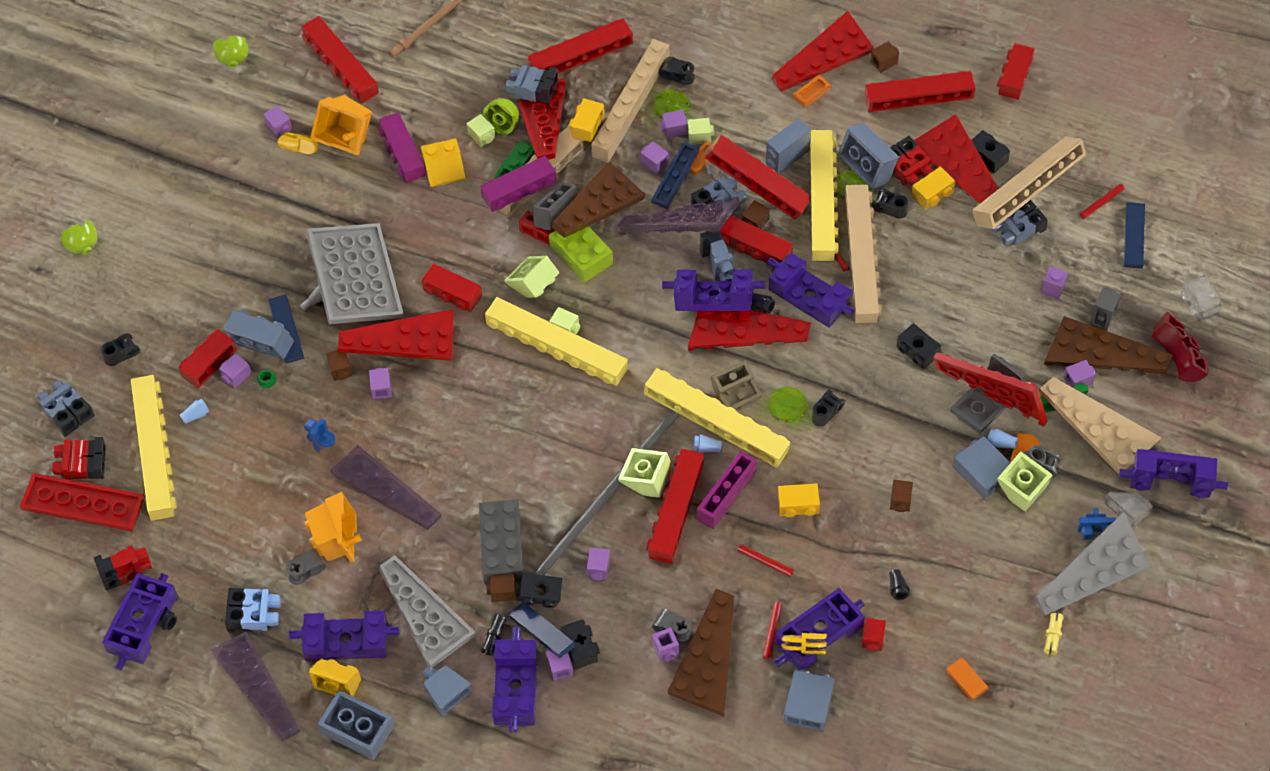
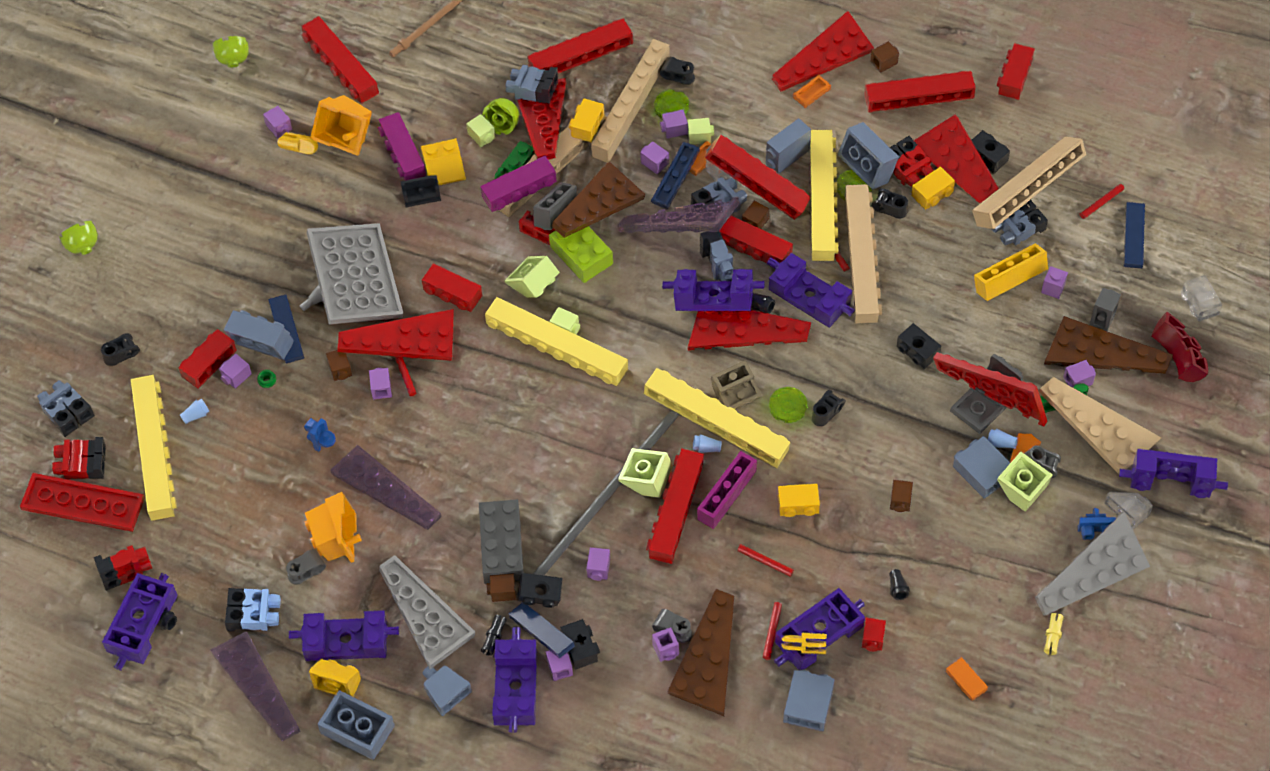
(406, 376): none -> red bar
(420, 191): none -> black hinge
(1011, 272): none -> yellow brick

